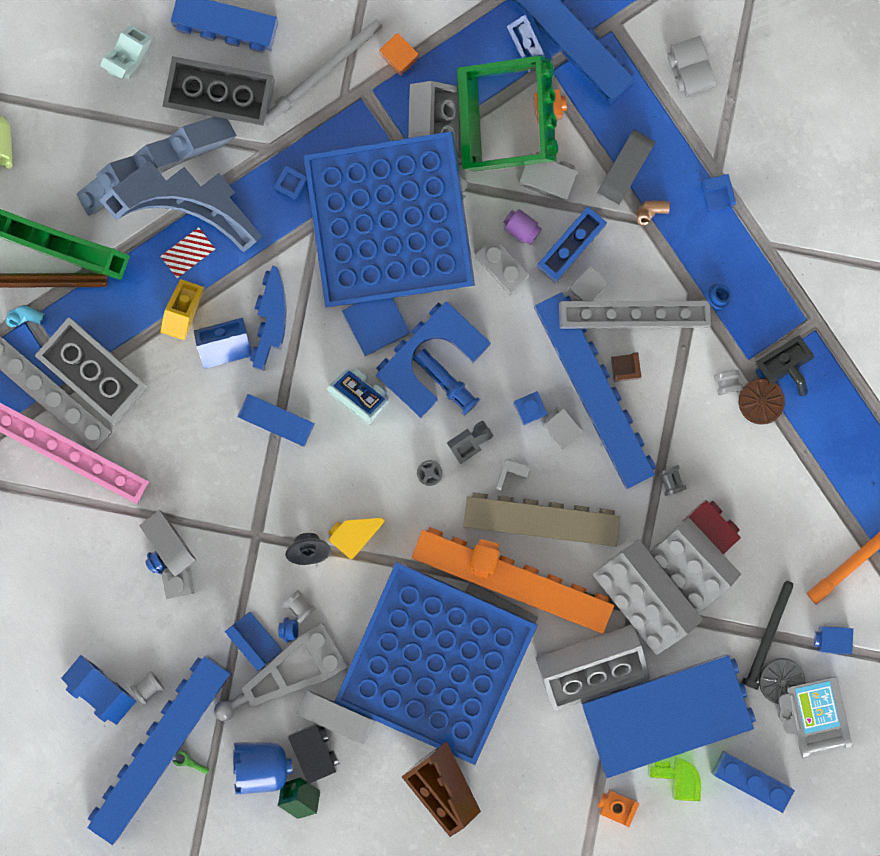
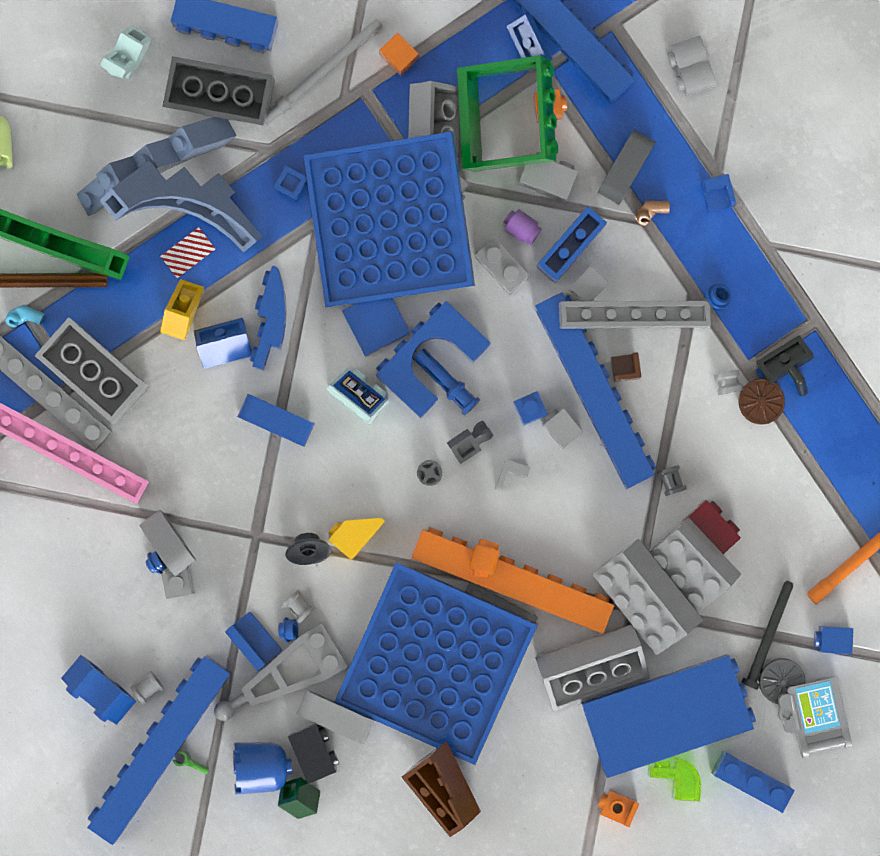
(541, 521): dark tan brick -> none

